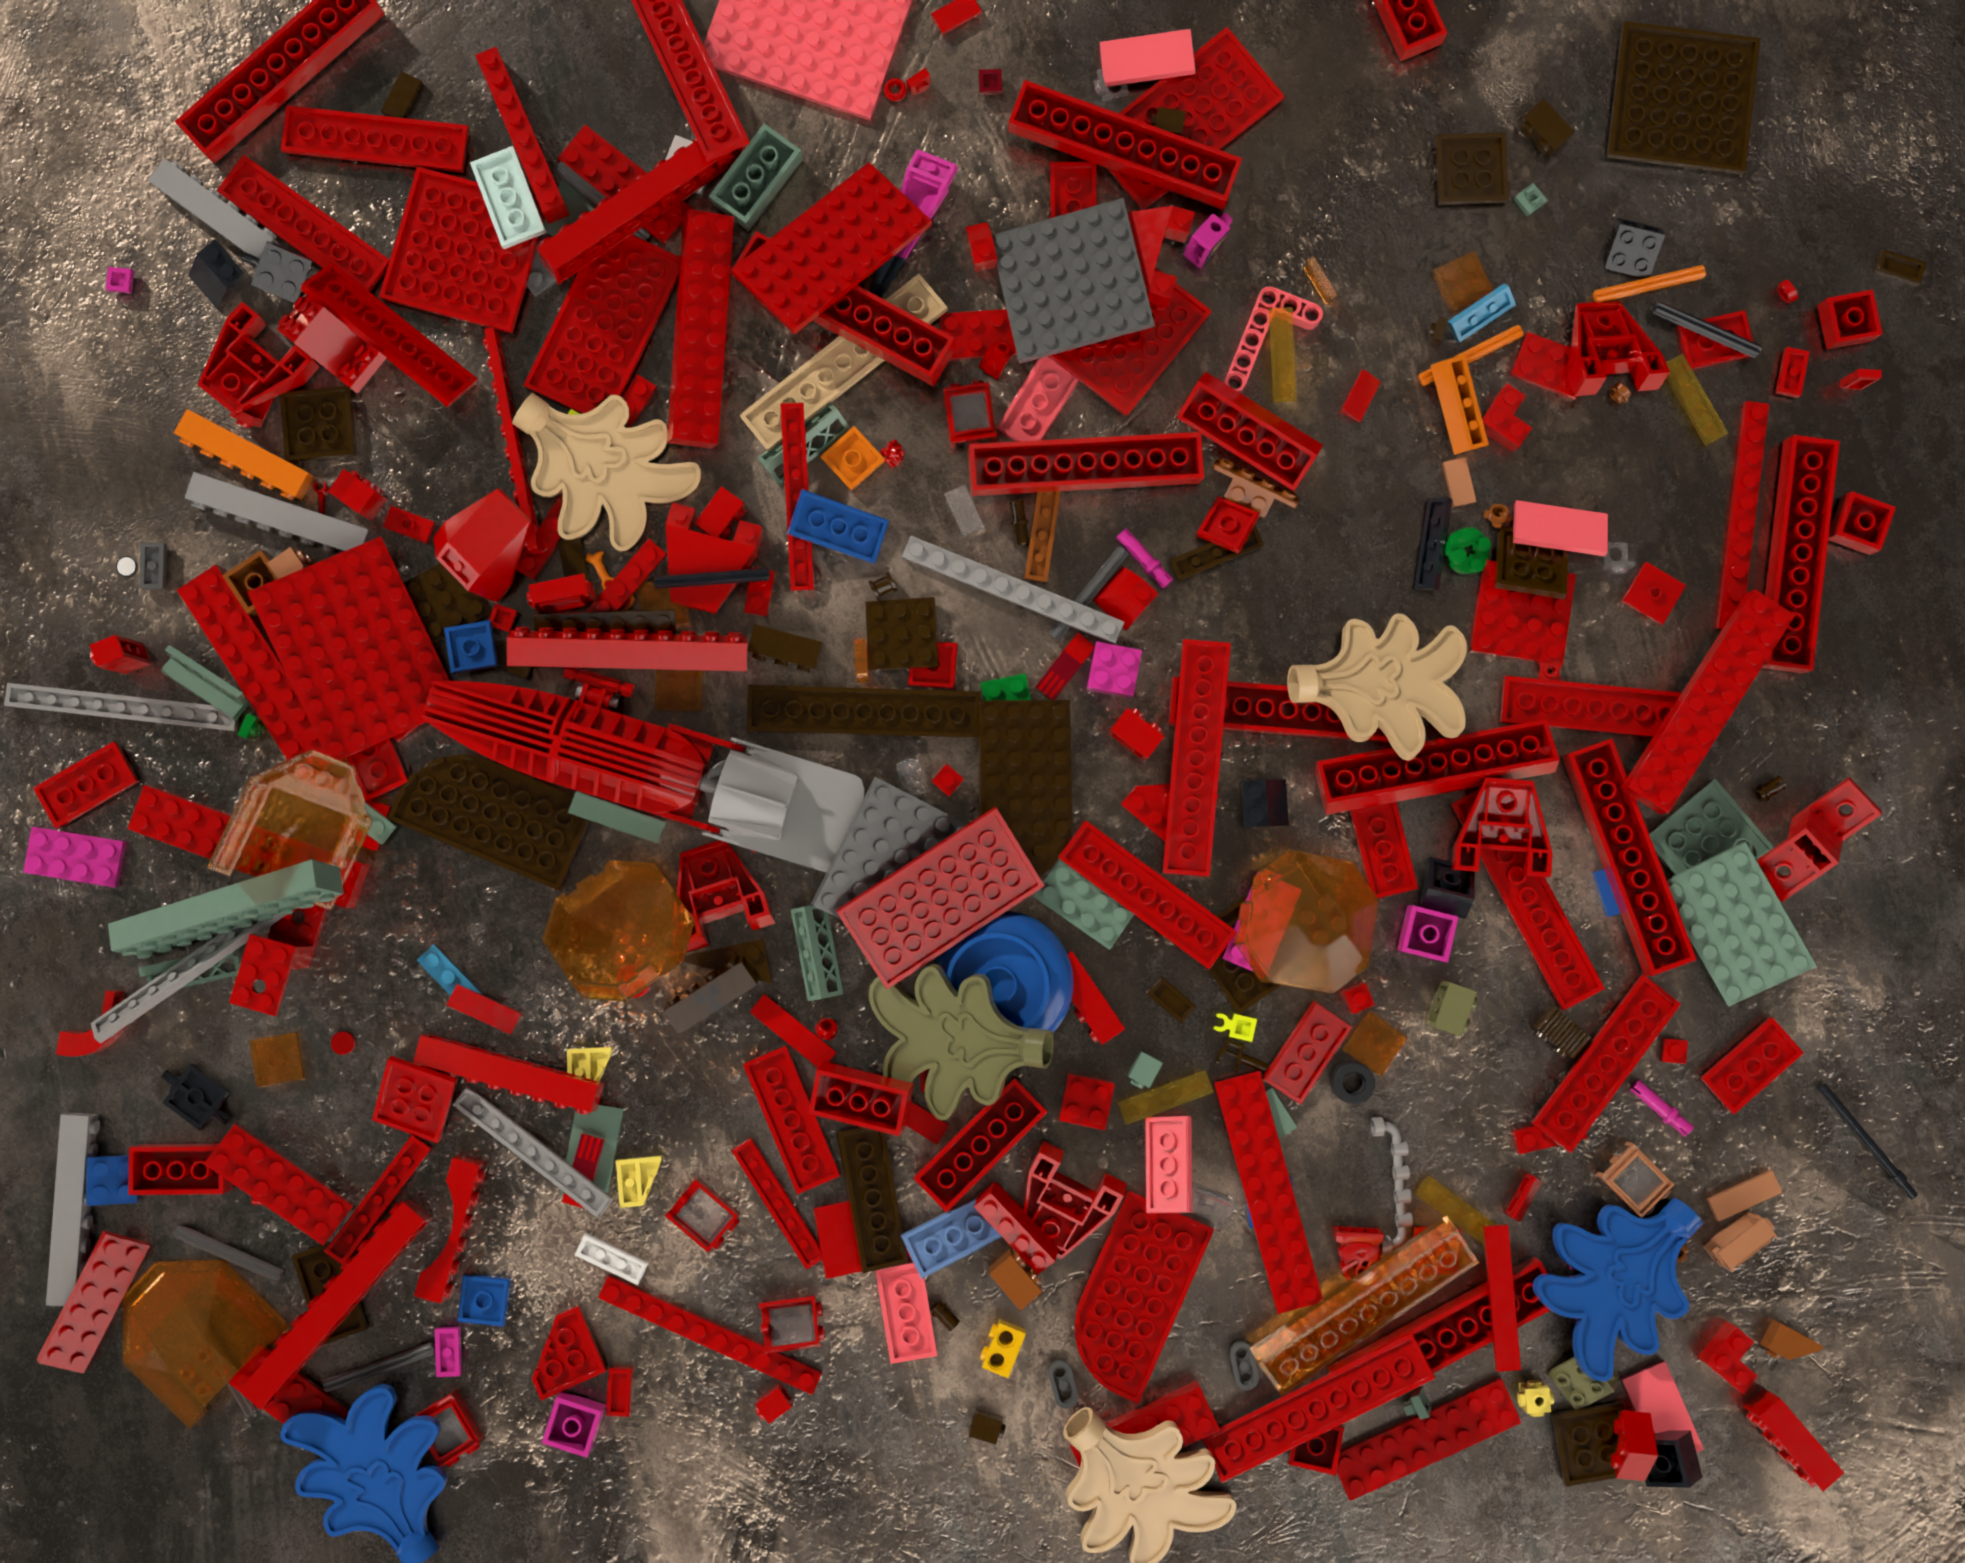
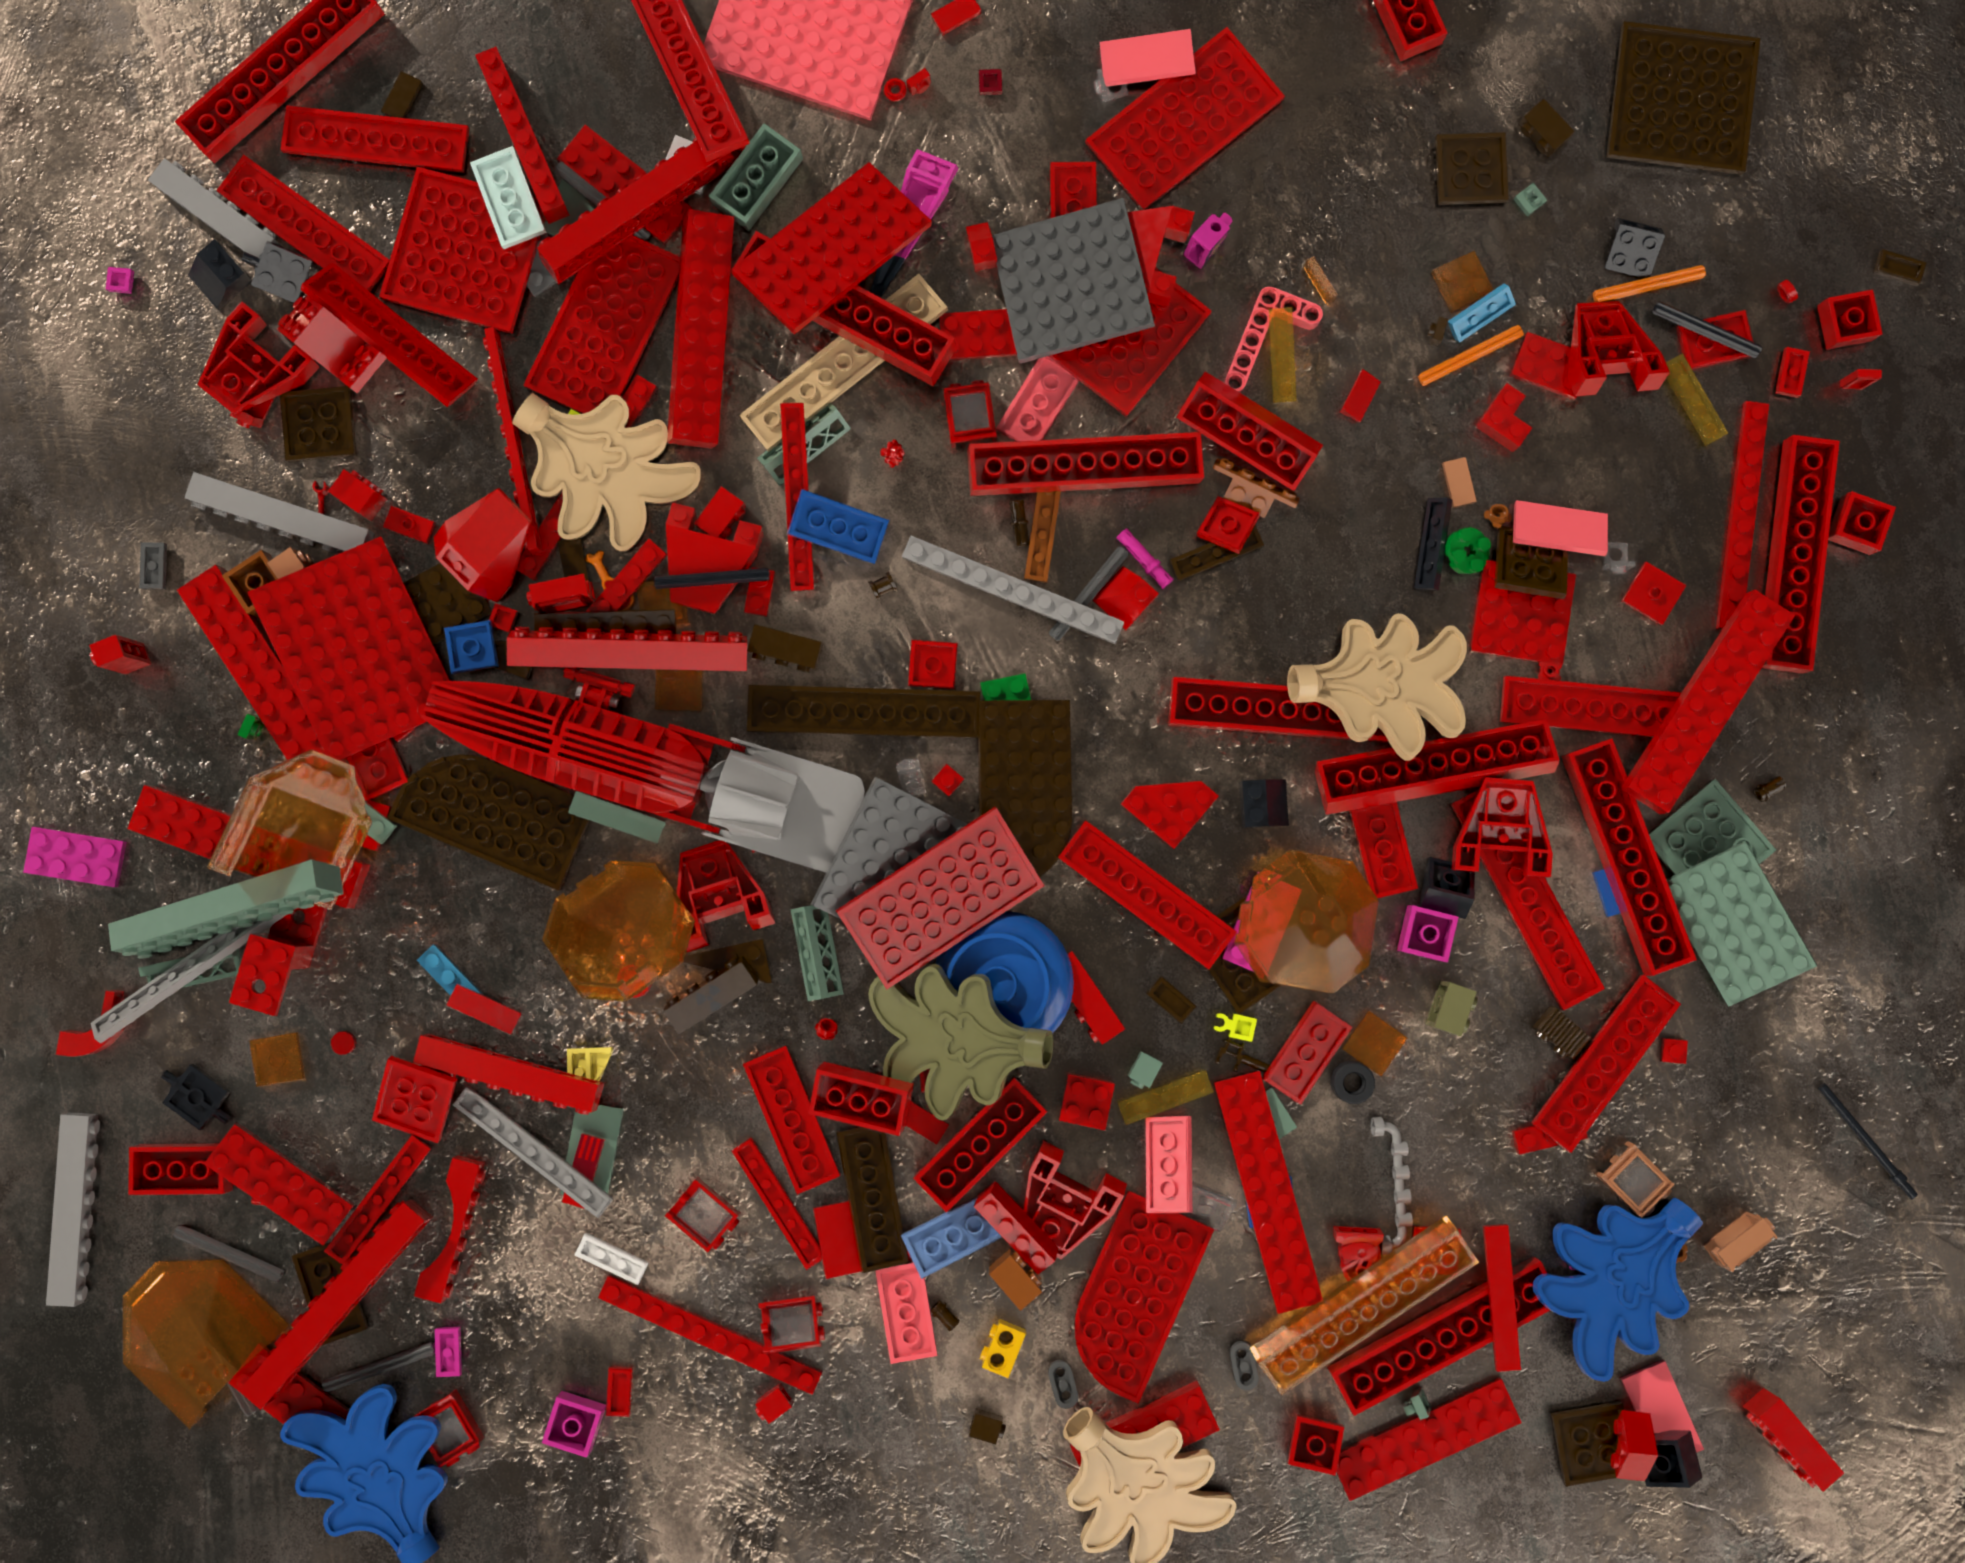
(86, 784): red plate -> none
(93, 1302): red plate -> none
(108, 1181): blue plate -> none
(118, 707): light grey plate -> none
(126, 566): white sticker -> none
(204, 684): sand green fence -> none
(244, 455): orange brick -> none
(484, 1300): blue tile -> none
(568, 1355): red plate -> none
(636, 1179): light yellow wing -> none
(792, 1031): red tile -> none
(852, 458): orange plate -> none
(861, 660): clear orange beam -> none
(901, 634): dark brown plate -> none
(964, 510): clear tile -> none
(996, 358): red bracket -> none
(1065, 666): tile -> none
(1083, 904): sand green plate -> none
(1114, 670): dark pink brick -> none
(1124, 144): red brick -> none
(1136, 733): red brick -> none
(1169, 120): dark brown brick -> none
(1196, 757): red plate -> none
(1319, 1407): red plate -> none
(1357, 998): red brick -> none
(1454, 1207): clear yellow plate -> none
(1459, 404): orange brick -> none
(1523, 1197): red slope -> none
(1529, 1392): light yellow brick -> none
(1578, 1387): olive bracket -> none
(1619, 393): dark orange plate -> none
(1669, 1114): dark pink pin -> none
(1724, 1357): red brick -> none
(1744, 1195): nougat tile -> none
(1751, 1065): red plate -> none
(1787, 1343): dark orange slope -> none
(1817, 838): red bracket -> none

